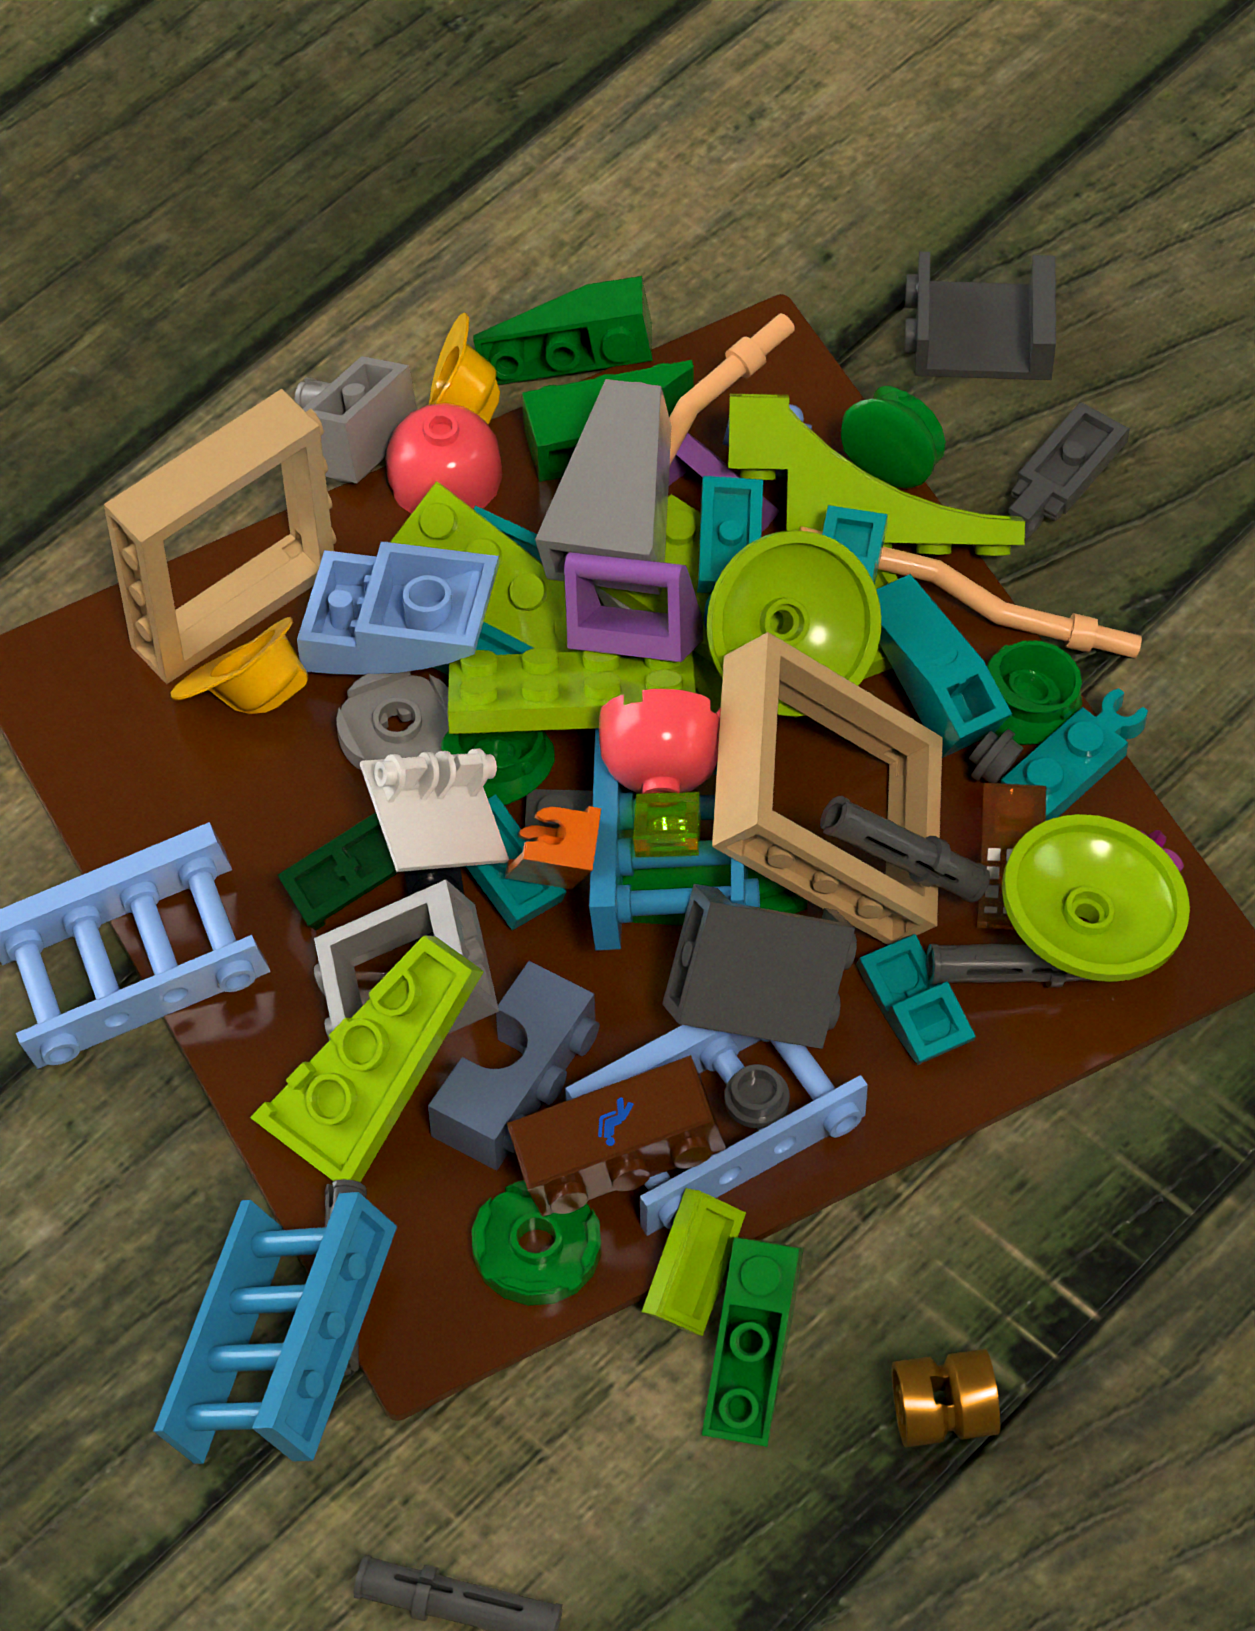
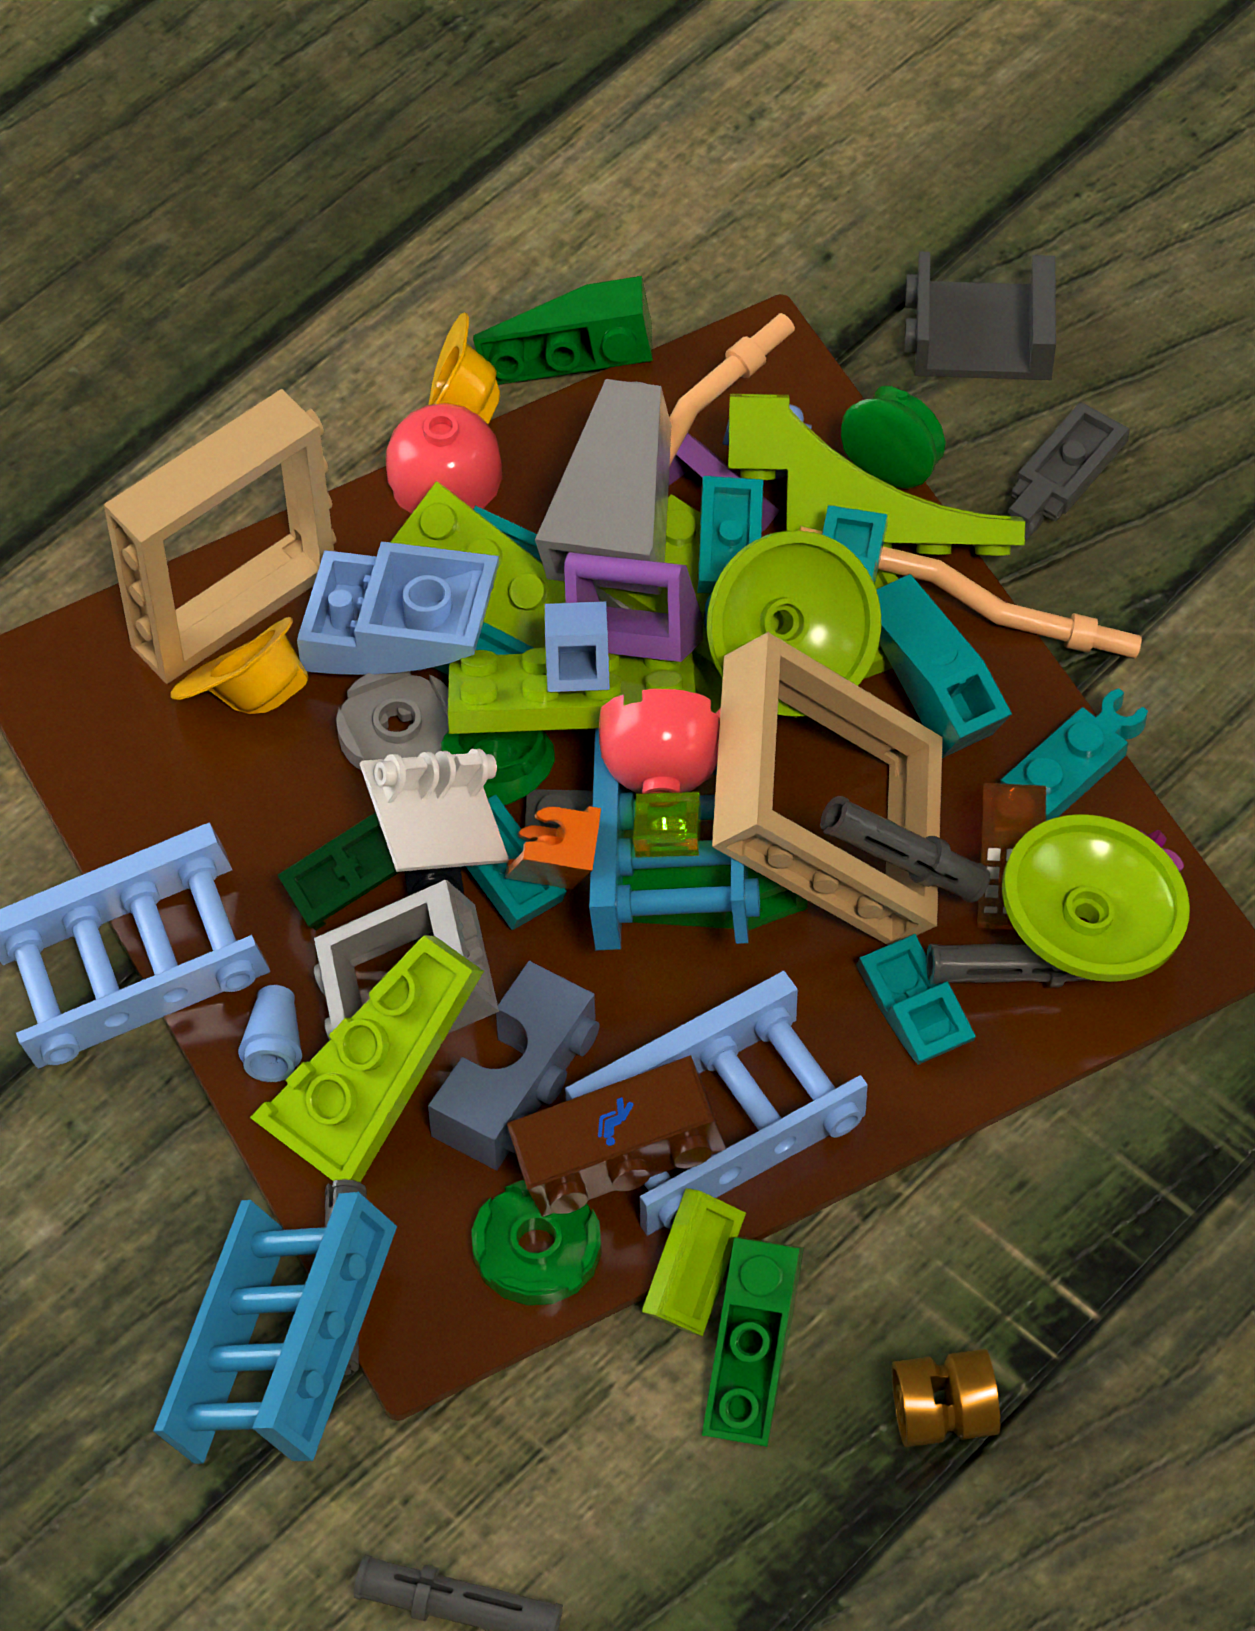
(271, 1036): none -> light blue cone
(358, 414): light grey brick -> none
(559, 413): green slope -> none
(576, 646): none -> light blue brick
(757, 1096): dark grey plate -> none
(759, 970): dark grey panel -> none
(995, 756): dark grey plate -> none
(1039, 688): green piece -> none

